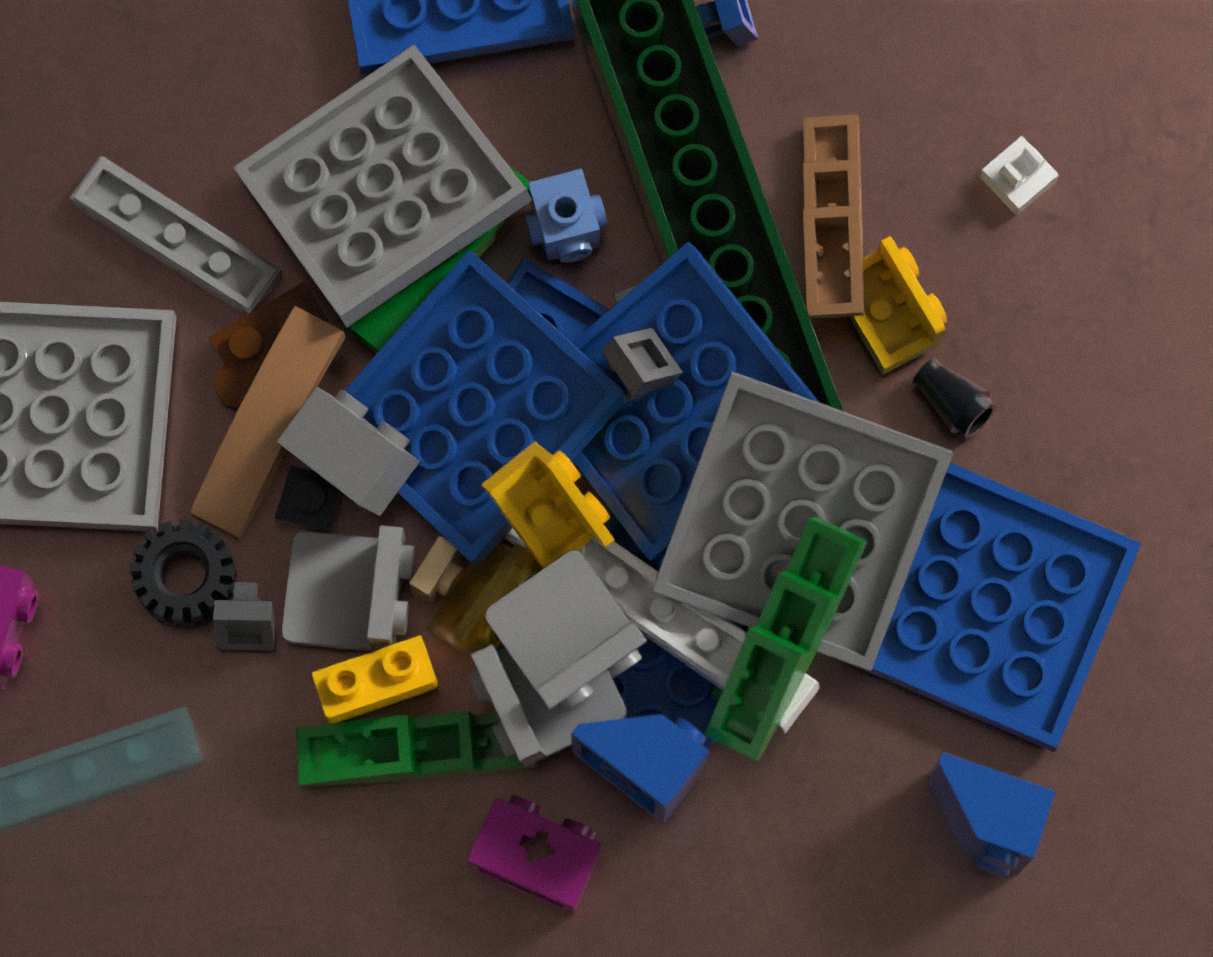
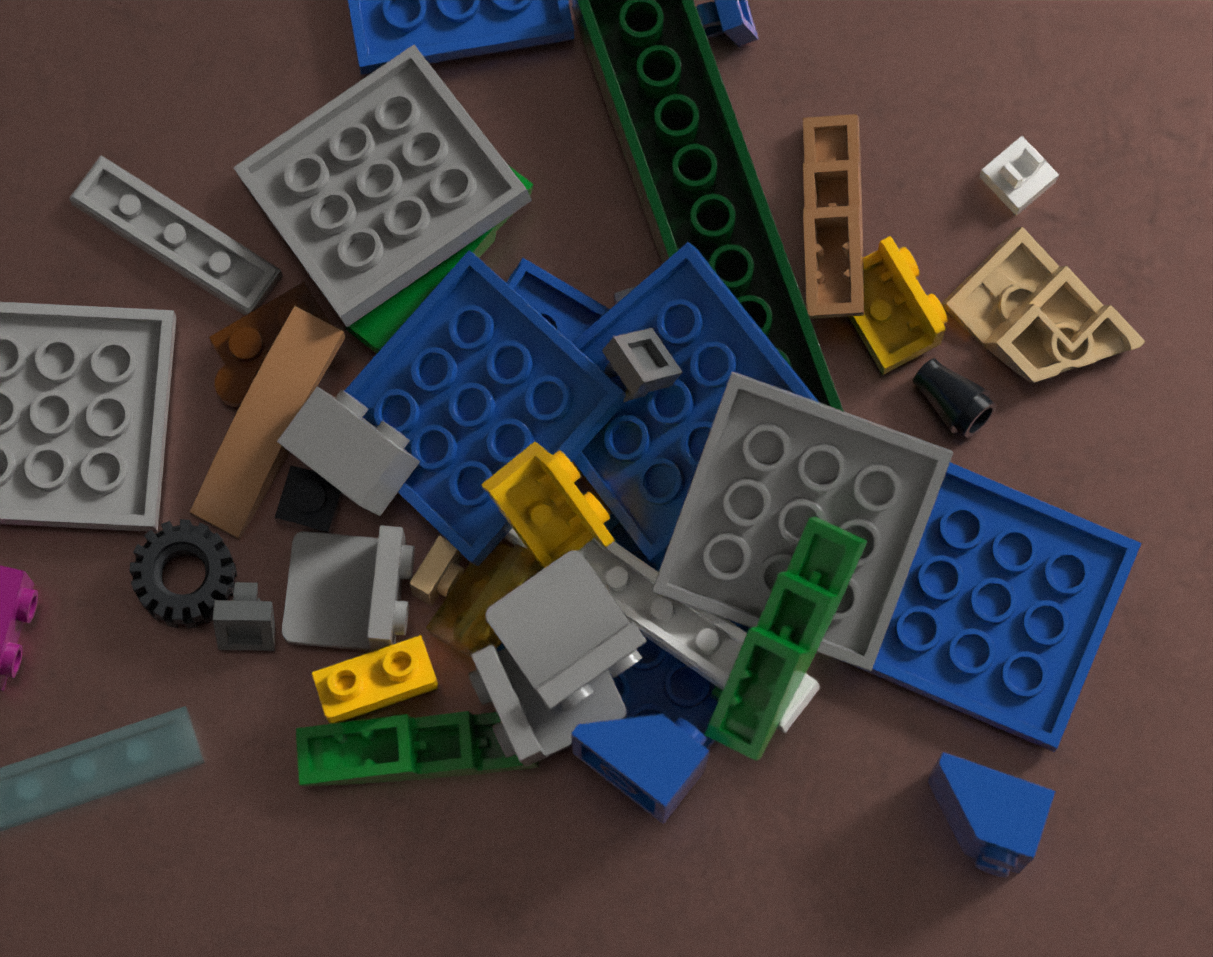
(502, 857): magenta brick -> none
(565, 216): medium blue brick -> none
(1037, 312): none -> tan slope

